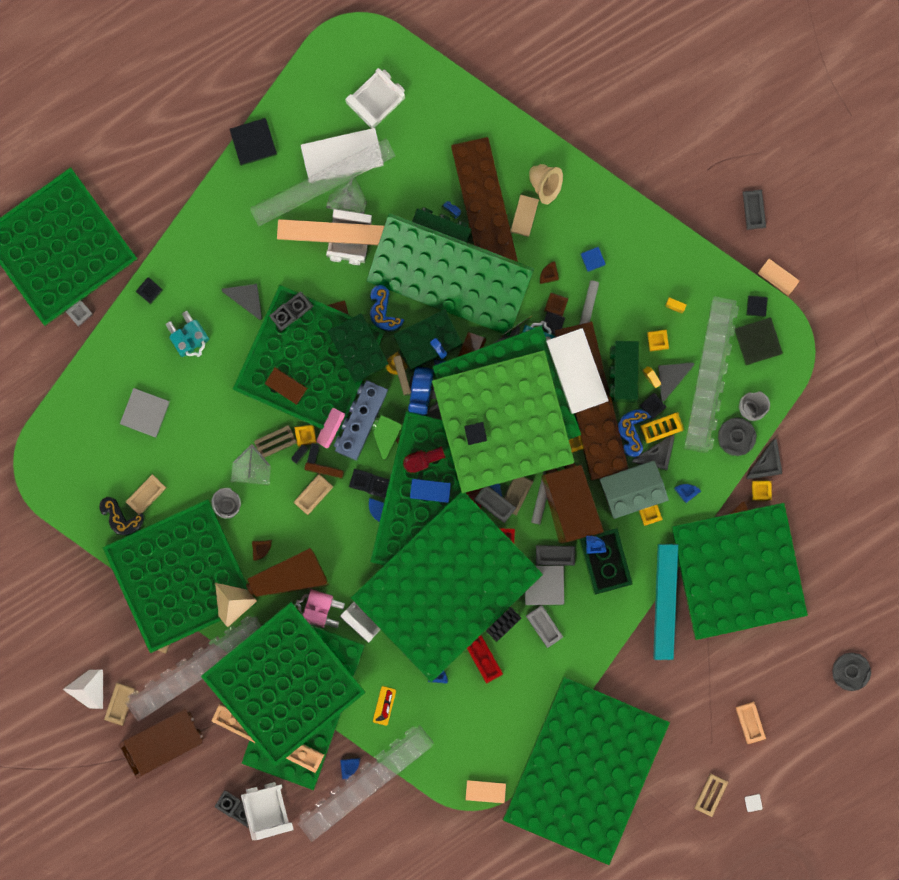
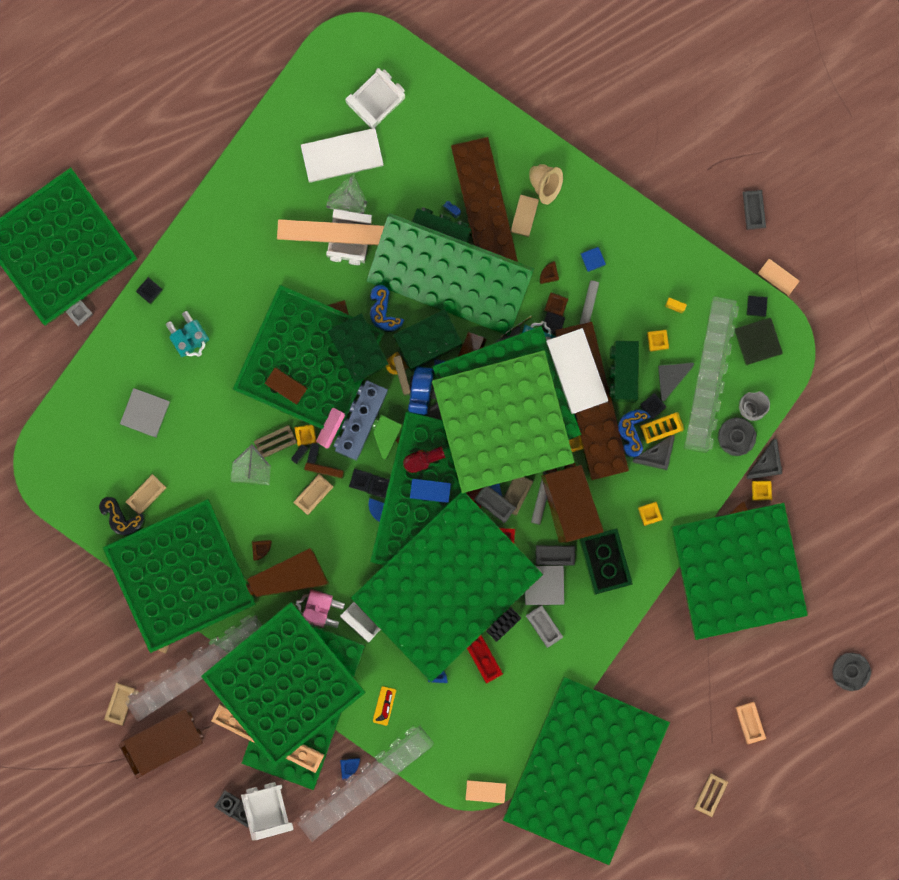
(88, 689): white slope -> none
(226, 503): light grey hair -> none
(232, 602): tan slope -> none
(246, 297): dark grey tile -> none
(253, 141): black tile -> none
(291, 311): dark grey slope -> none
(322, 182): clear brick -> none
(438, 348): blue tile -> none
(475, 433): black tile -> none
(595, 545): blue tile -> none
(633, 489): sand green slope -> none
(651, 376): yellow tile -> none
(665, 601): teal tile -> none
(687, 491): blue tile -> none
(753, 803): white sticker -> none

